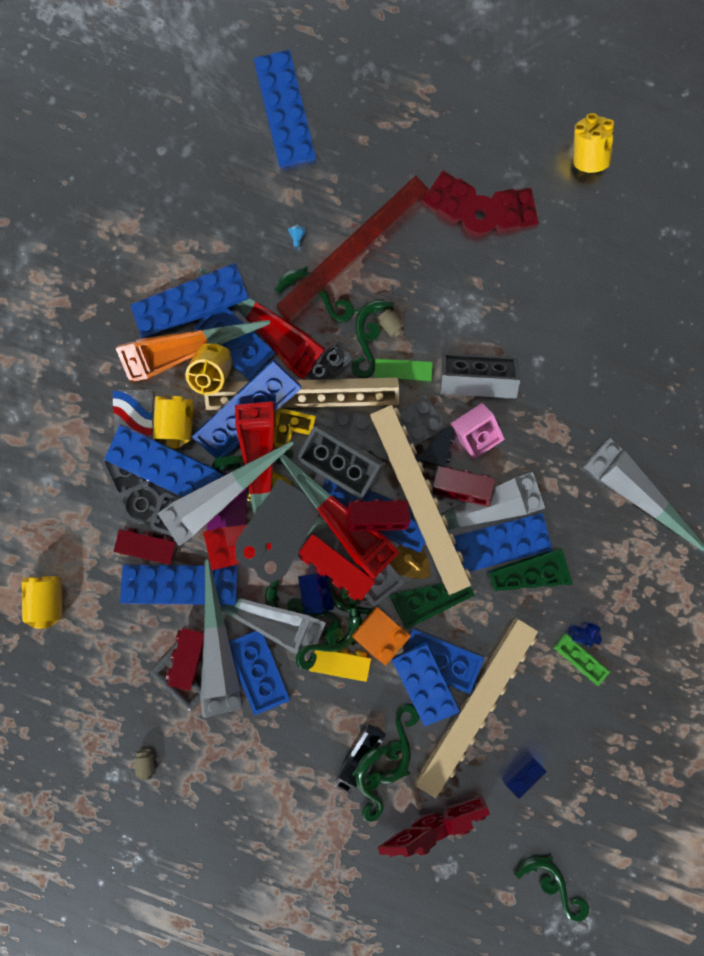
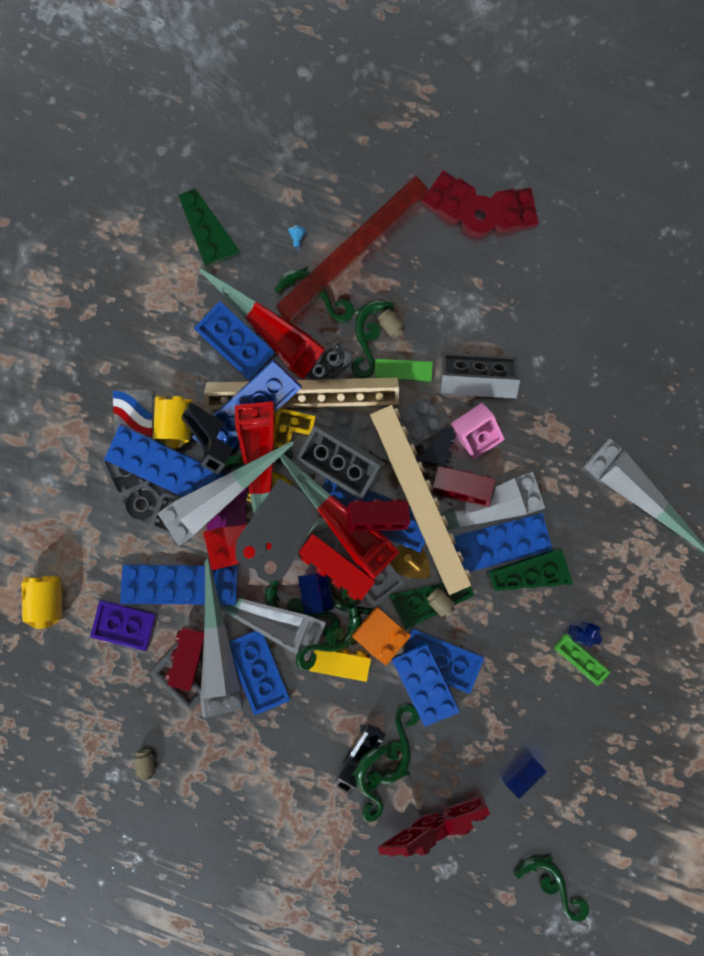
(123, 625): none -> dark purple tile
(146, 545): dark red brick -> none
(155, 354): orange plate -> none
(189, 301): blue plate -> none
(206, 429): none -> black arch
(208, 232): none -> dark green wing
(209, 369): yellow cylinder -> none
(284, 109): blue plate -> none
(441, 602): none -> dark tan brick
(475, 708): tan brick -> none
(593, 143): yellow cylinder -> none

